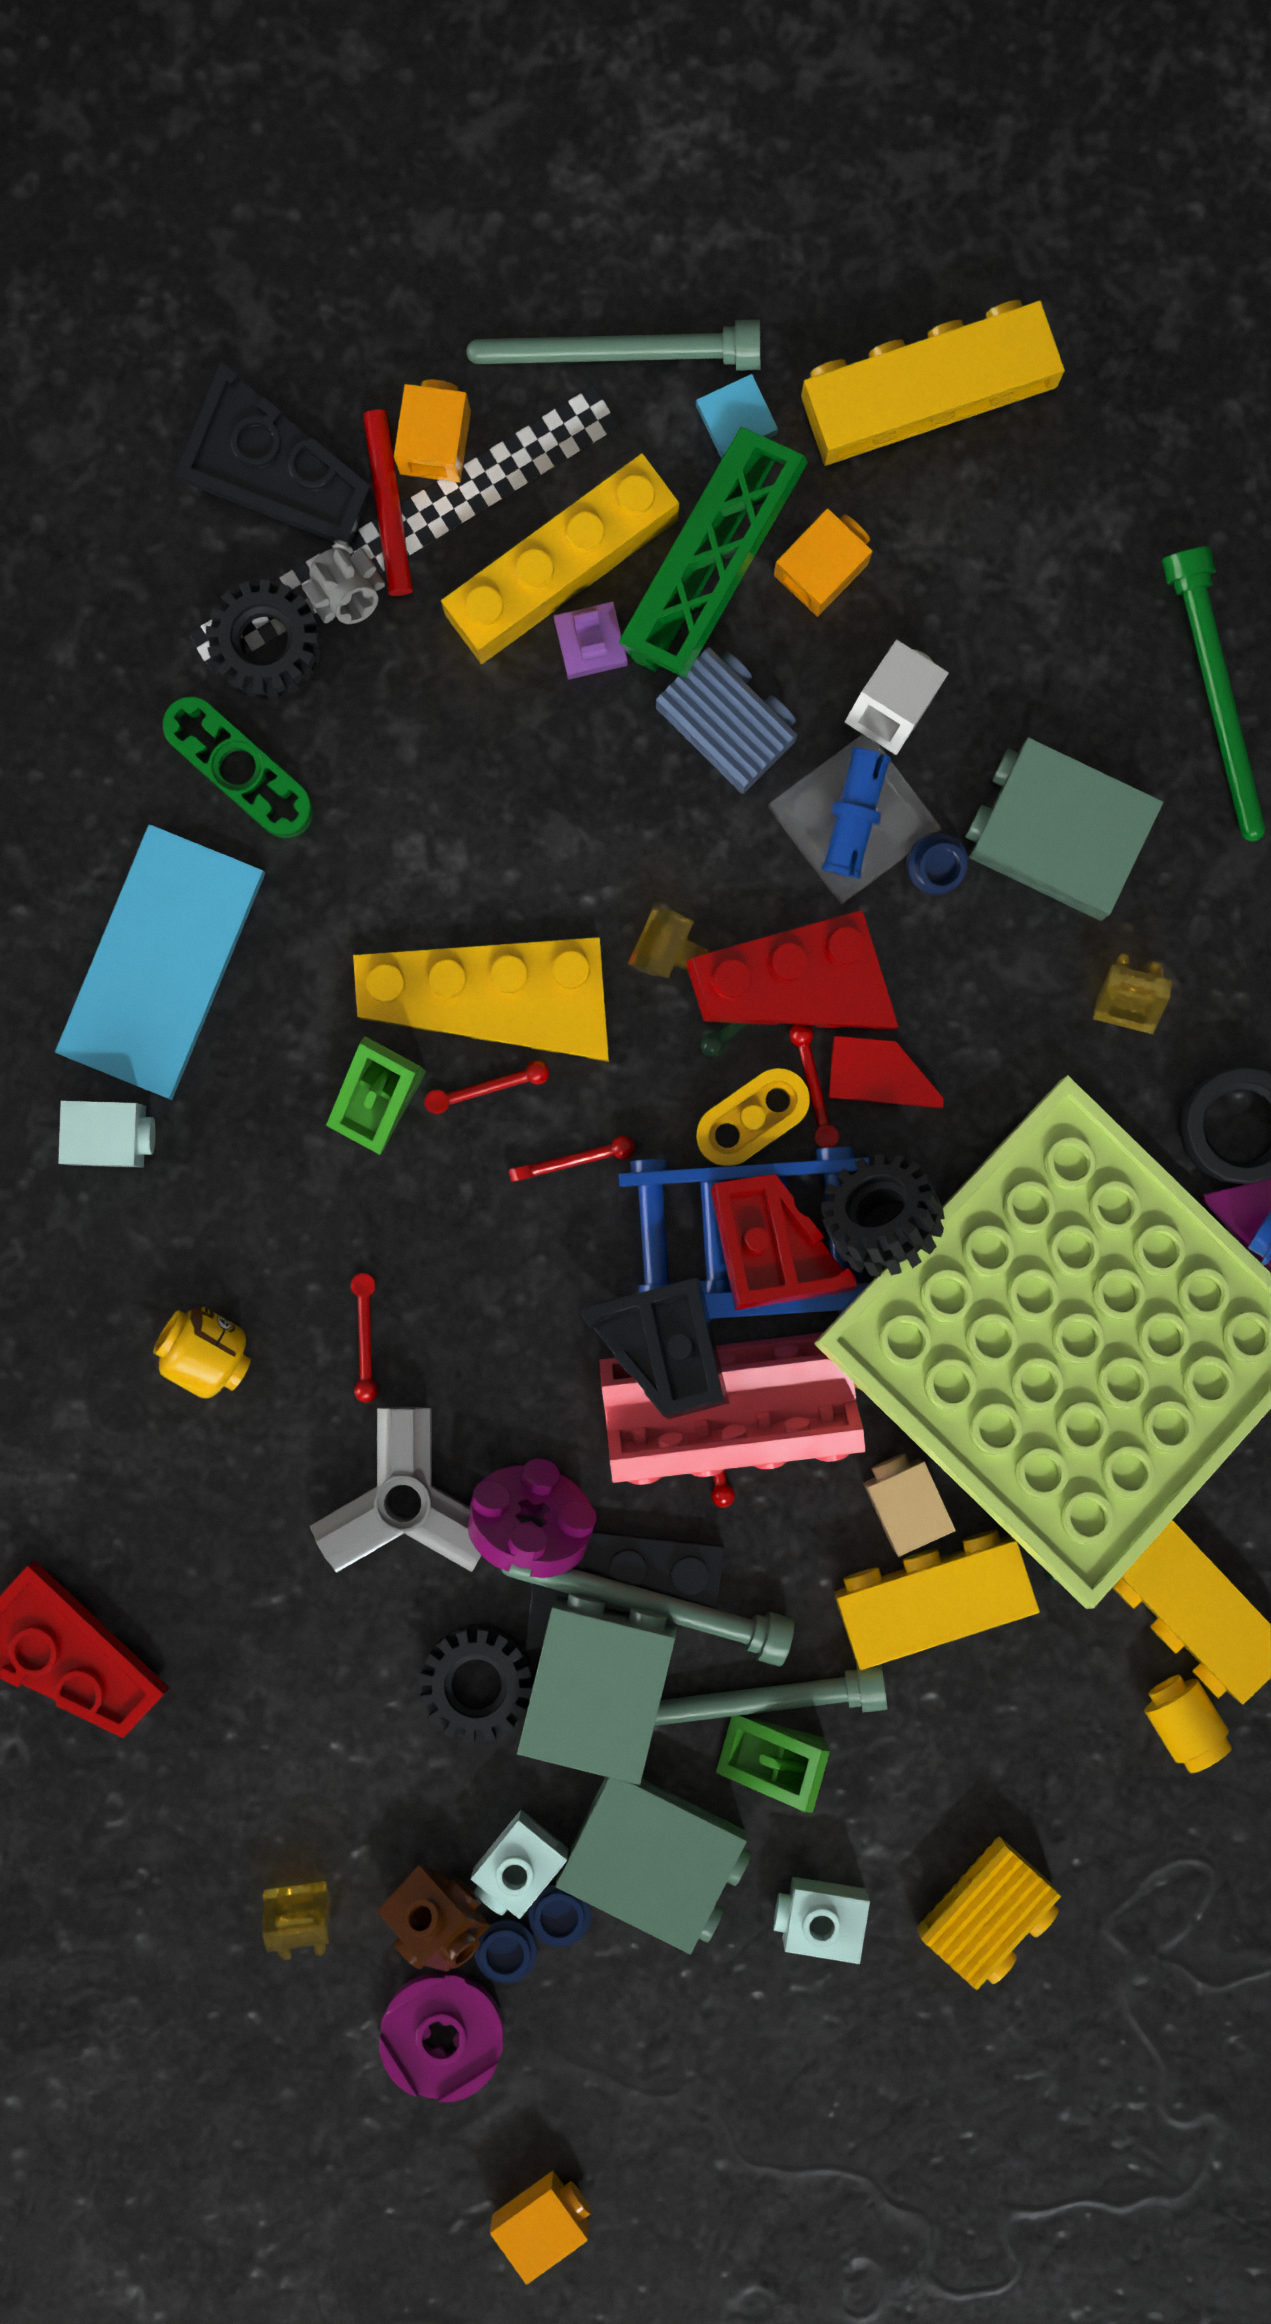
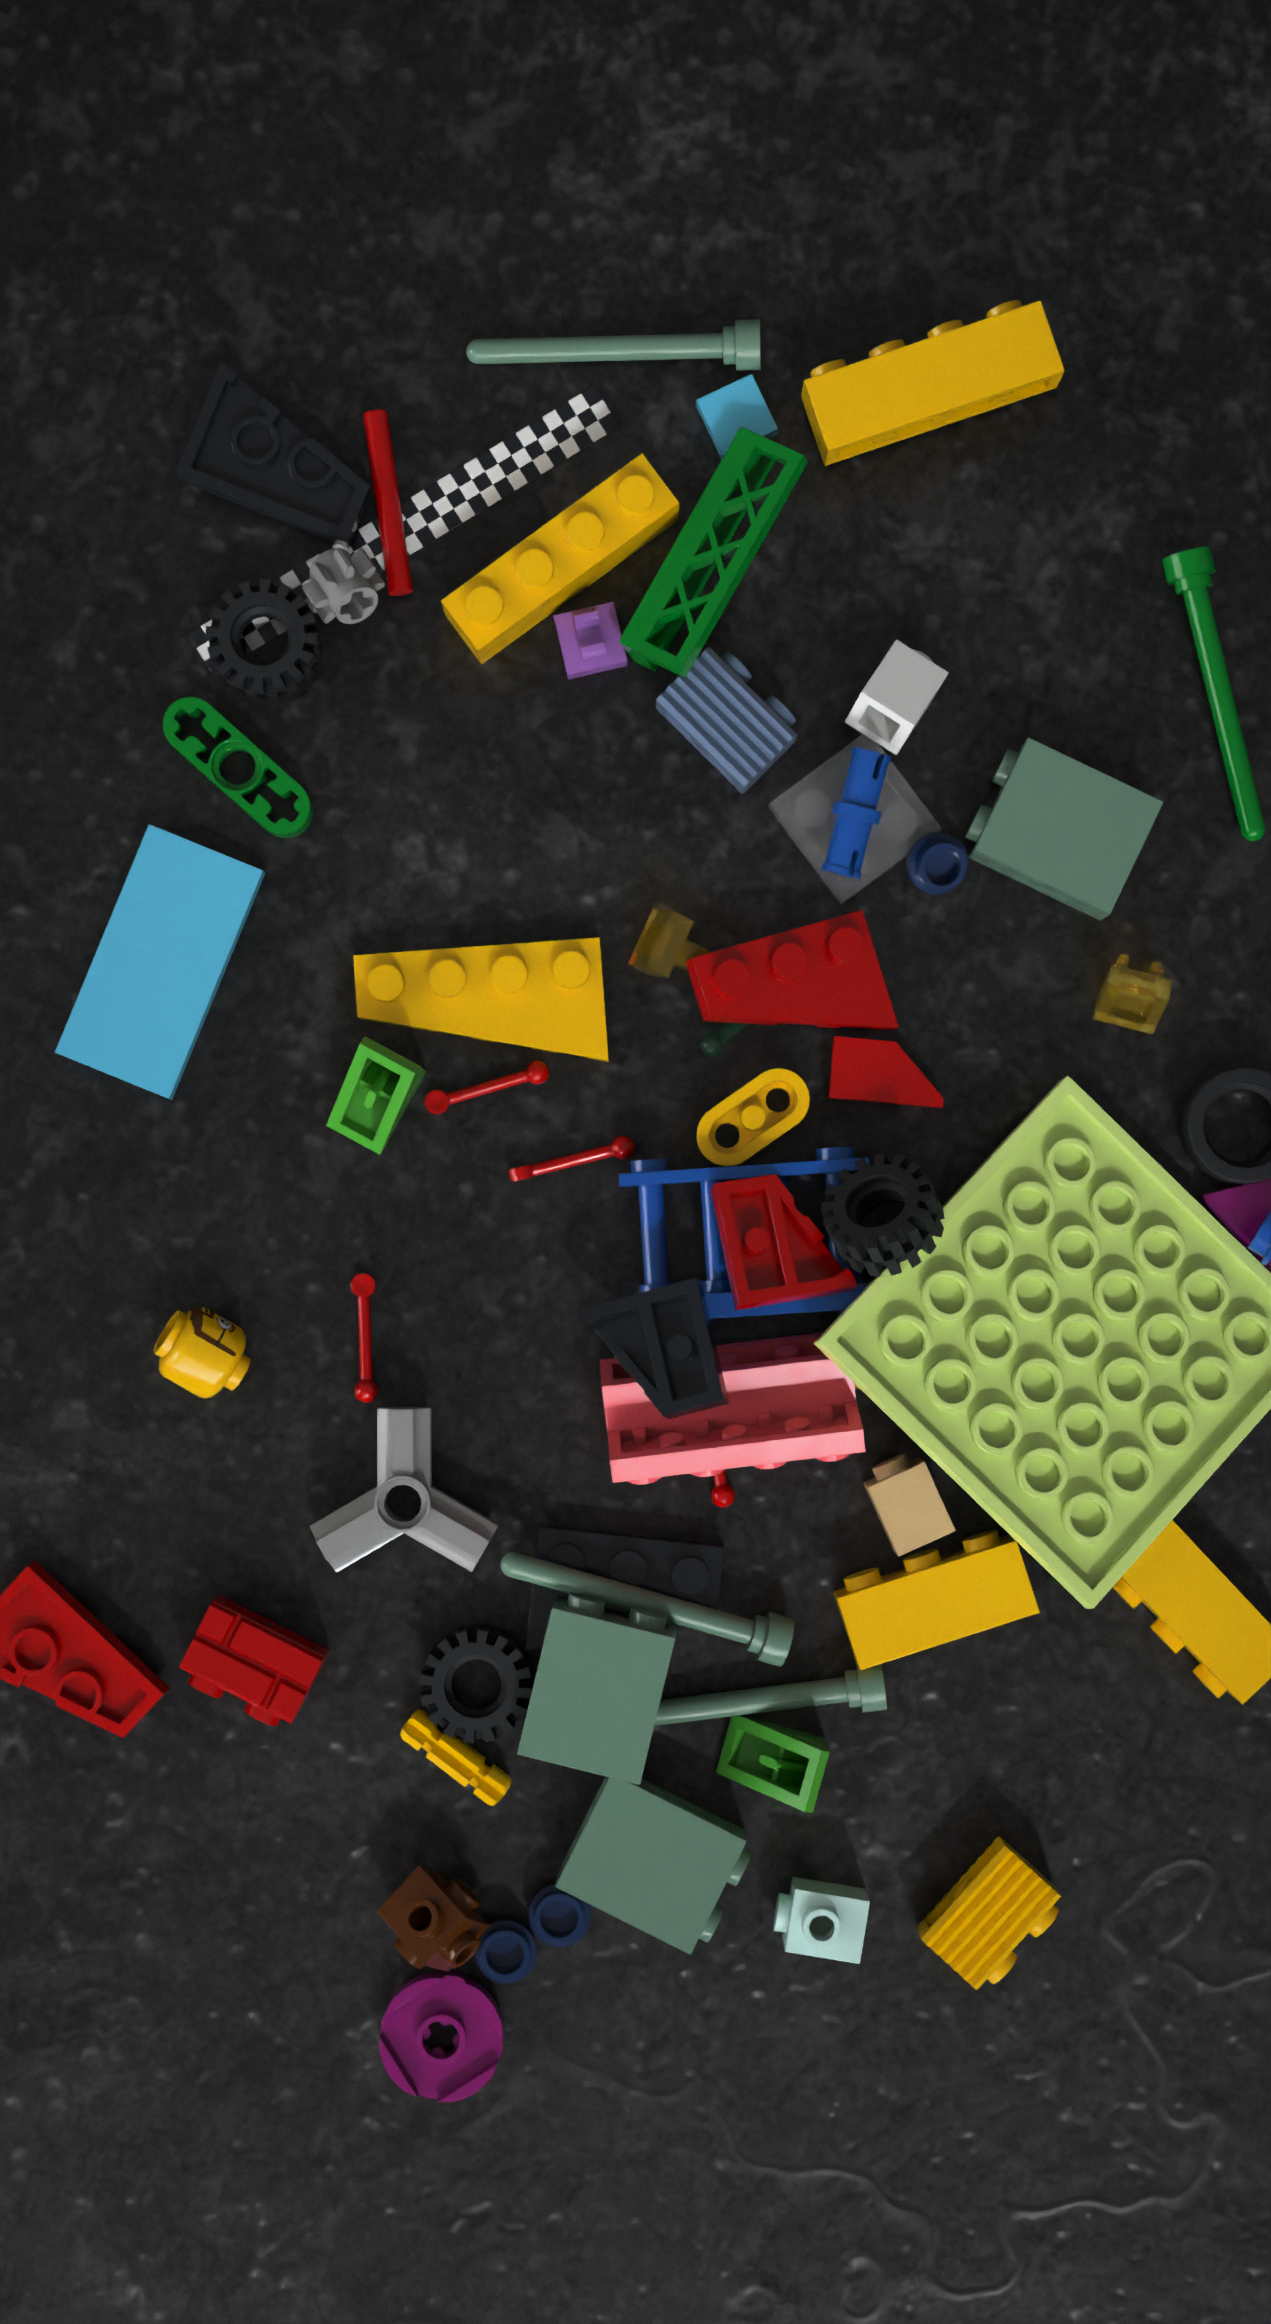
(105, 1134): light aqua brick -> none
(253, 1661): none -> red brick
(296, 1918): clear yellow tile -> none
(432, 431): light orange brick -> none
(456, 1758): none -> yellow axle
(518, 1866): light aqua brick -> none
(534, 1491): magenta plate -> none
(541, 2226): light orange brick -> none
(824, 560): light orange brick -> none
(825, 1135): red hinge -> none
(1188, 1723): yellow brick -> none

